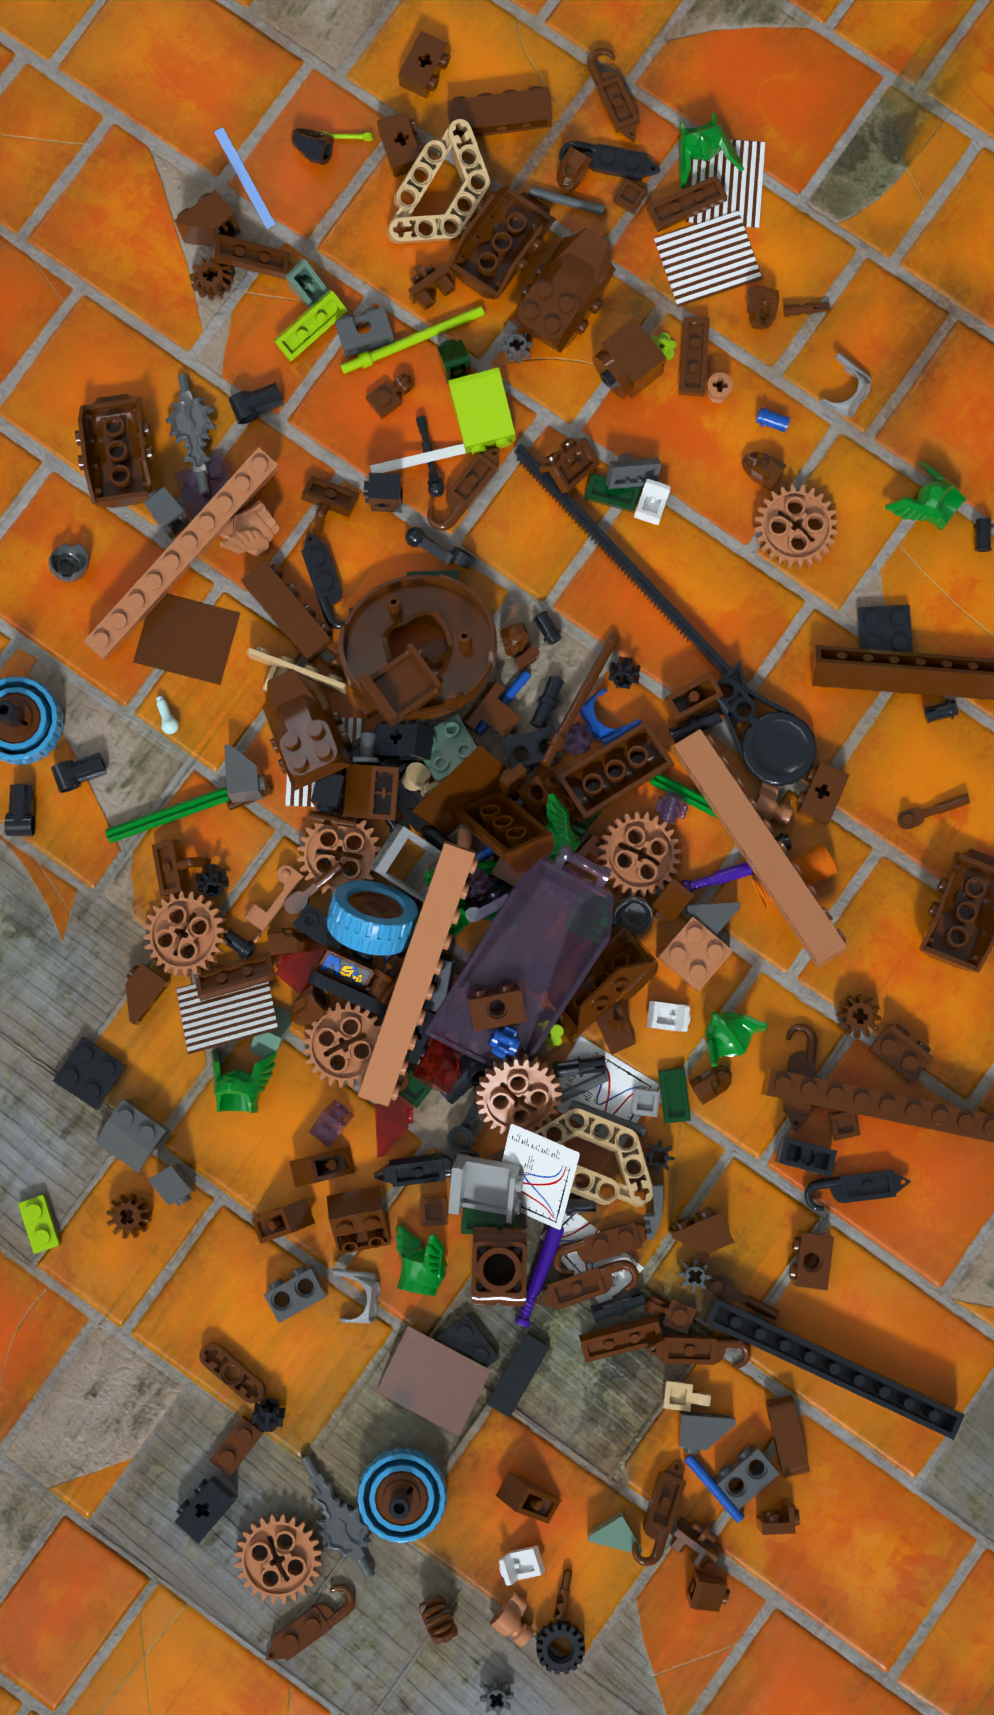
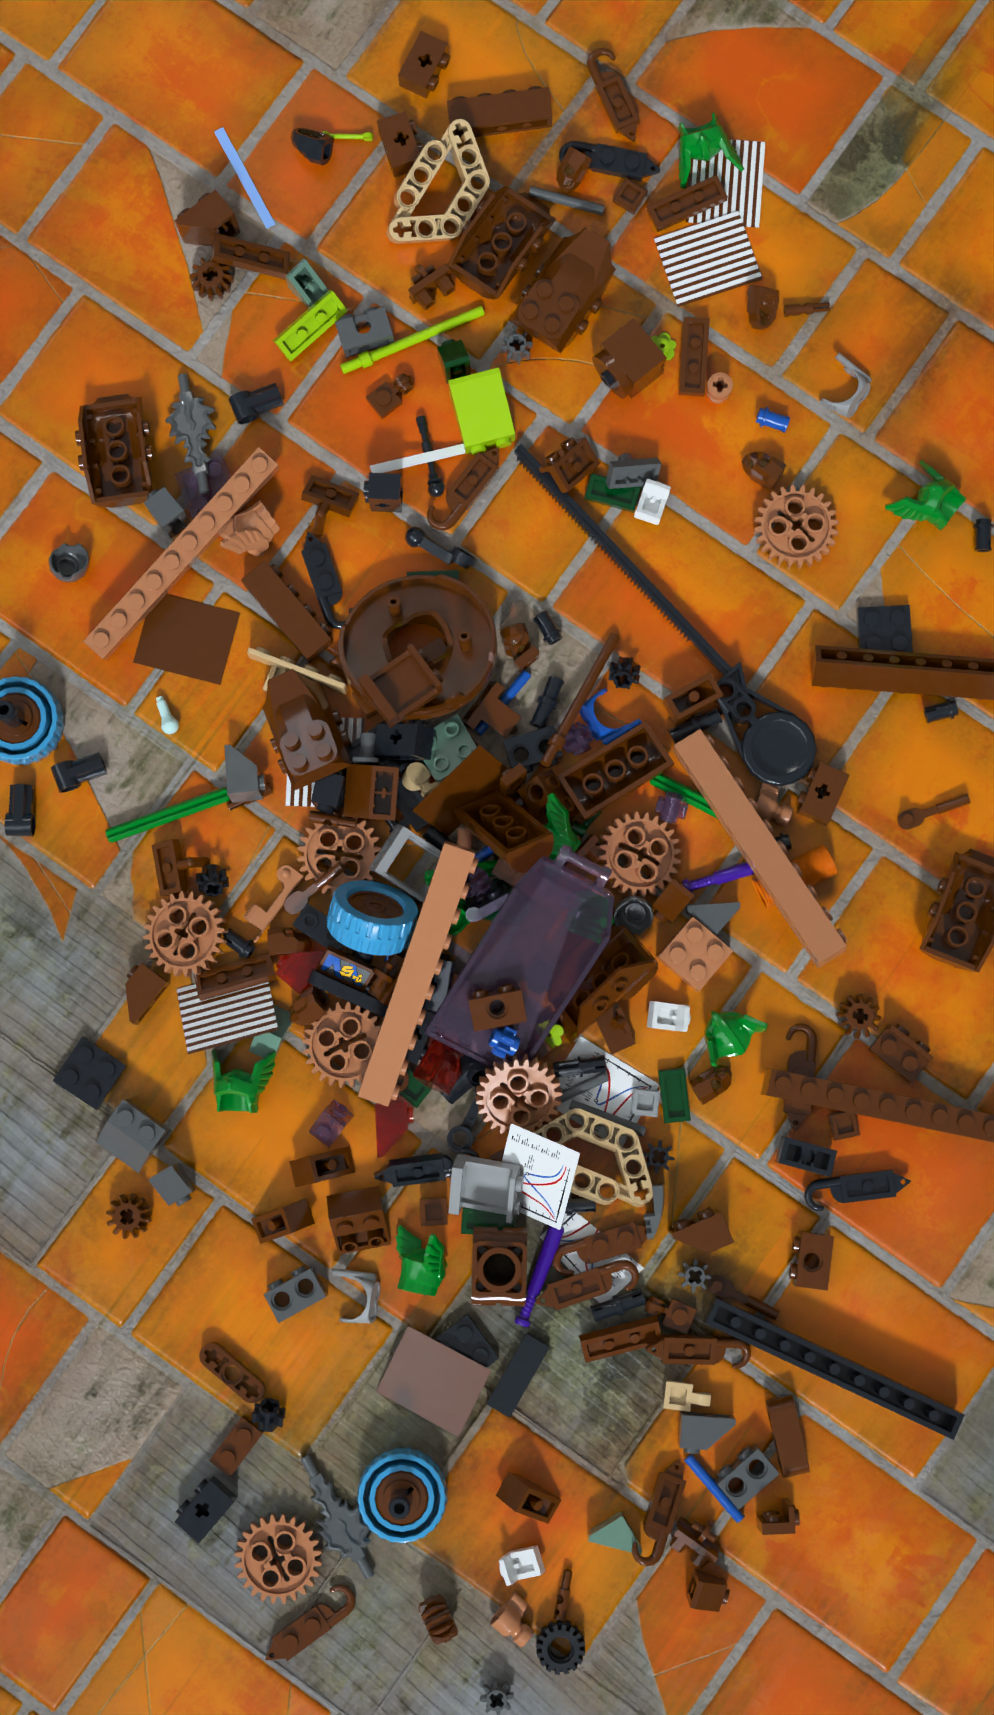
(39, 1224): lime plate -> none

